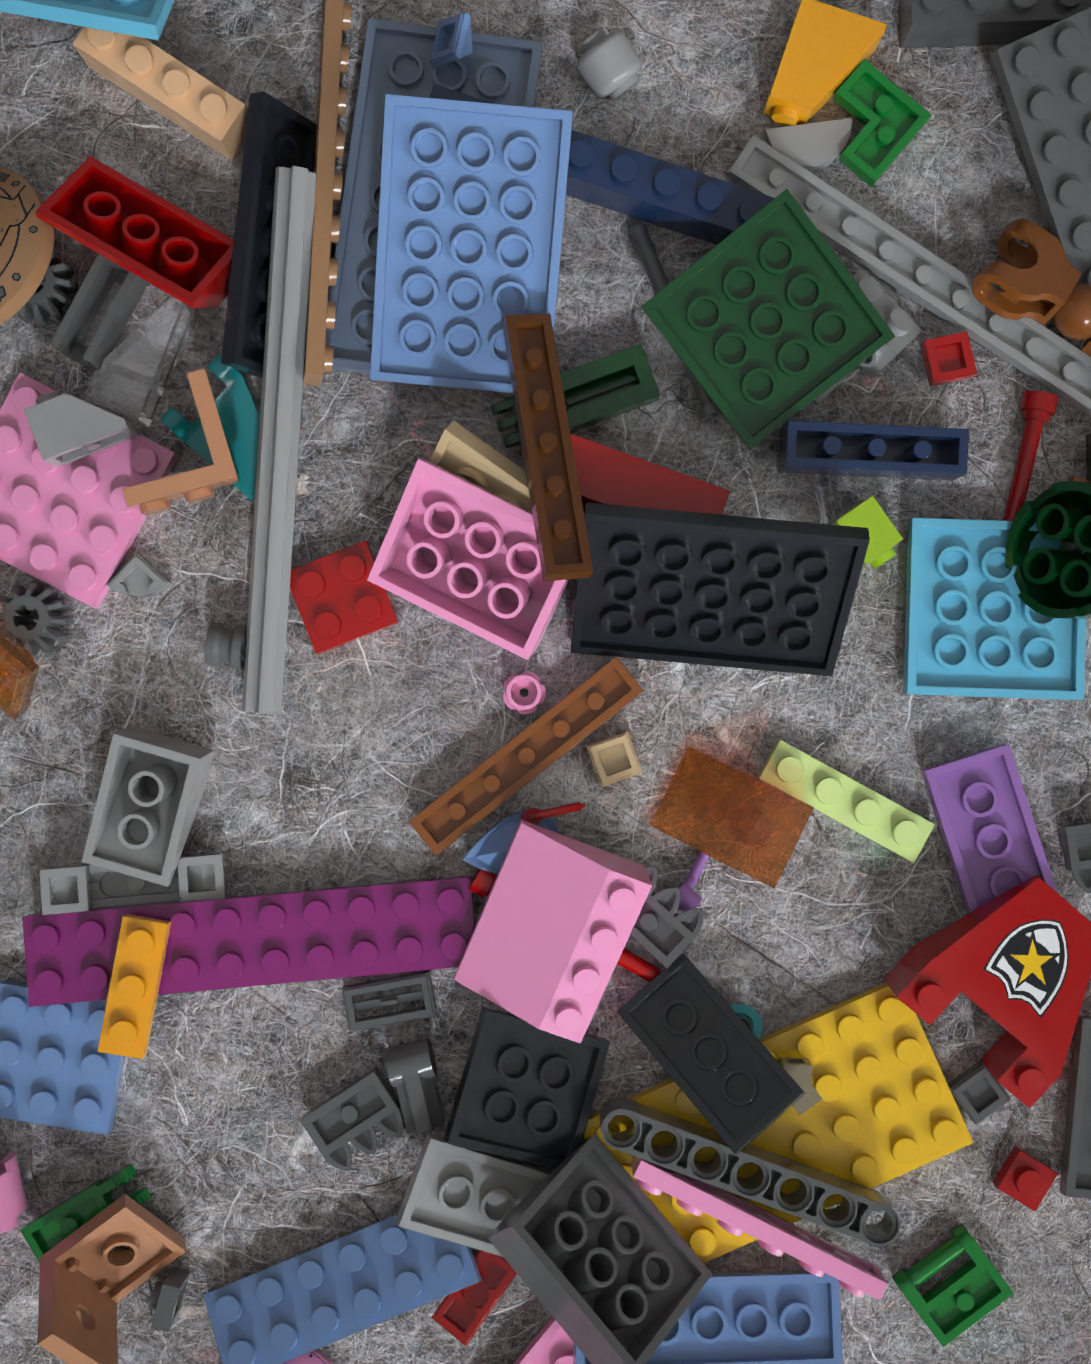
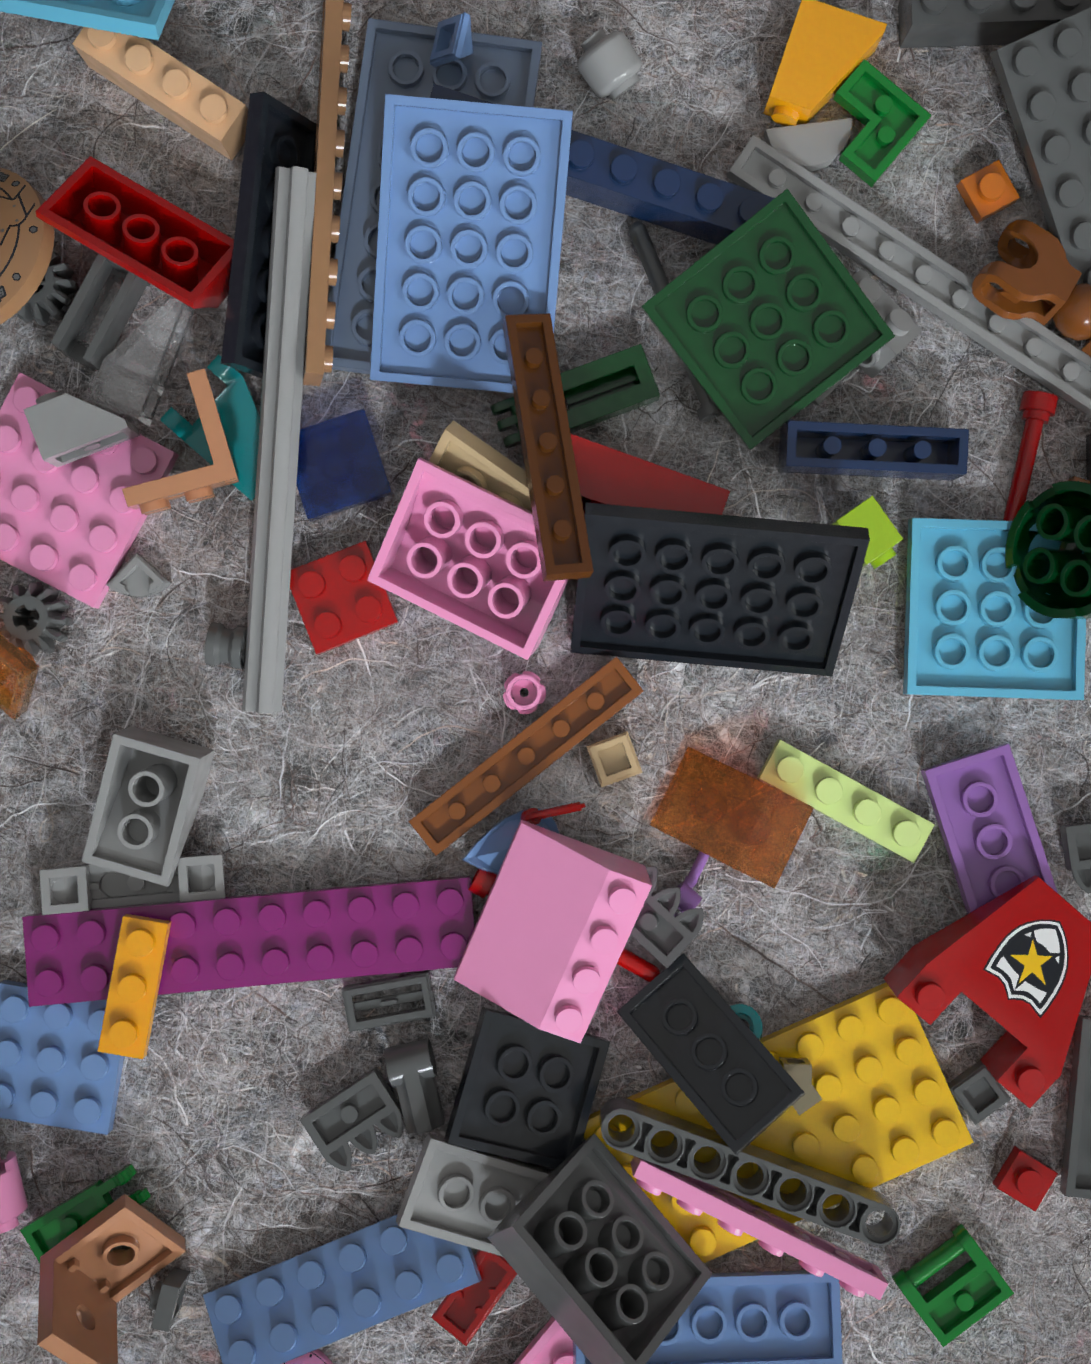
(340, 466): none -> clear blue plate
(948, 358): red plate -> none
(987, 191): none -> orange plate

